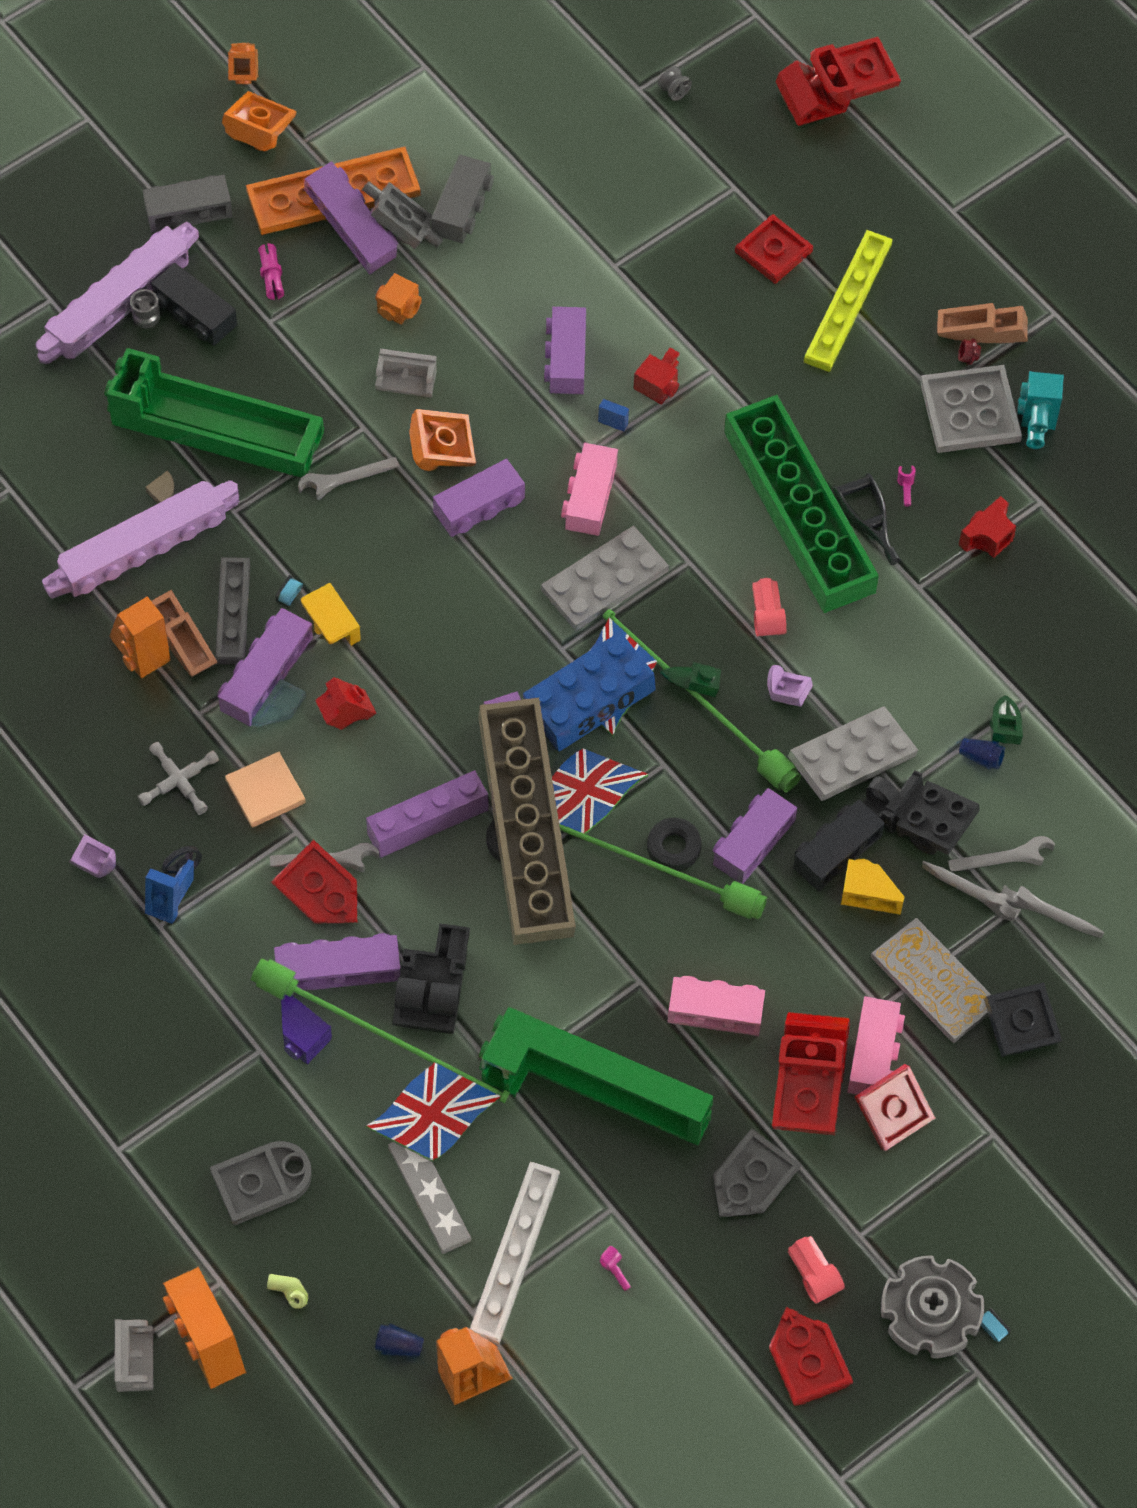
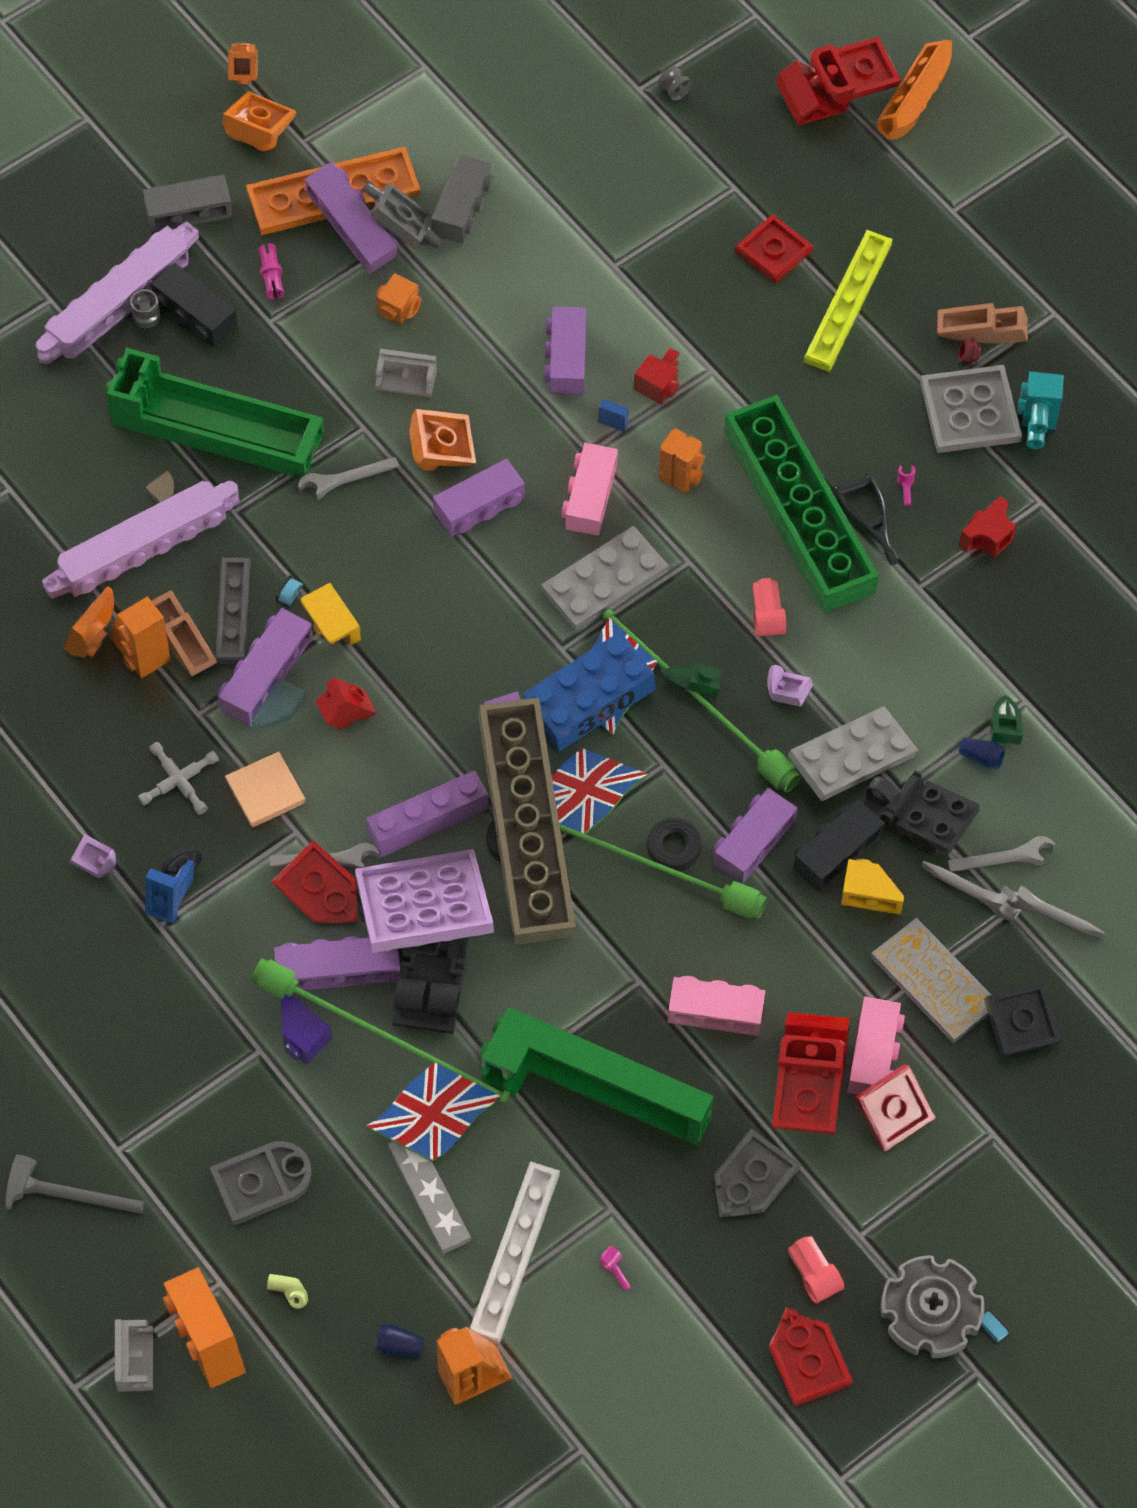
(22, 1183): none -> dark grey piece
(90, 629): none -> orange slope
(424, 901): none -> lavender plate
(681, 461): none -> orange brick
(915, 90): none -> orange brick

